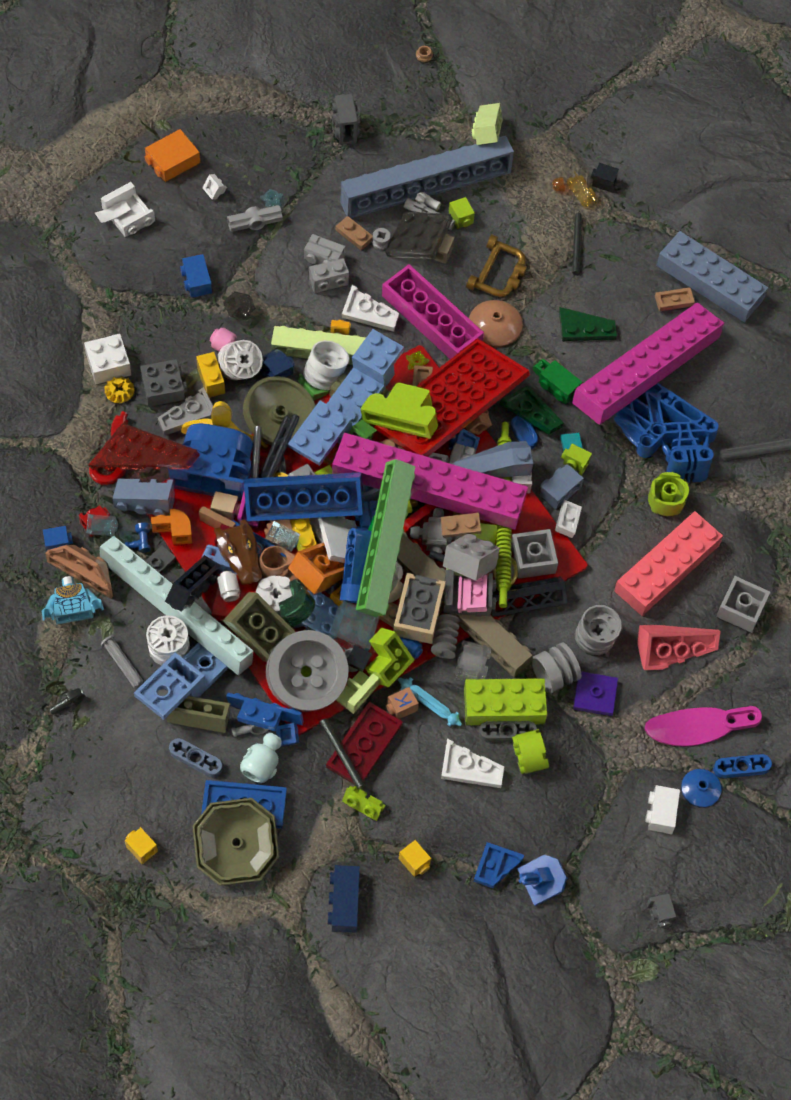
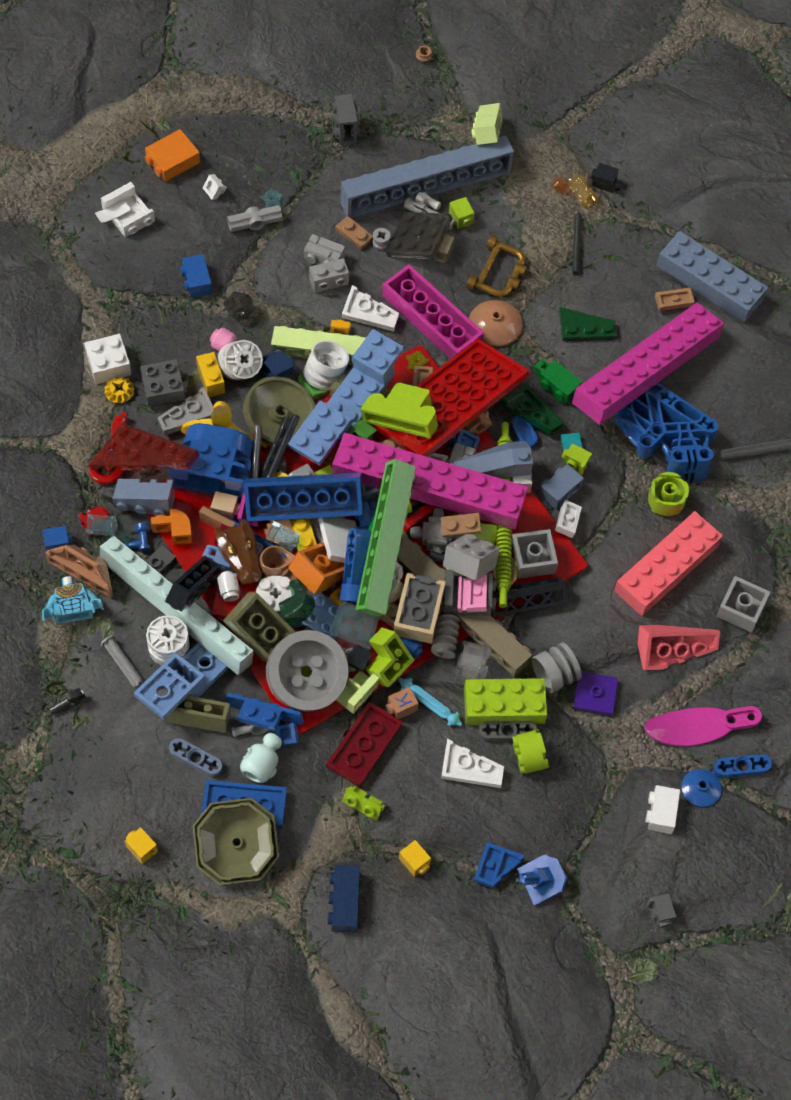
(342, 754): pearl dark grey bar -> none
(606, 629): light grey wheel -> none

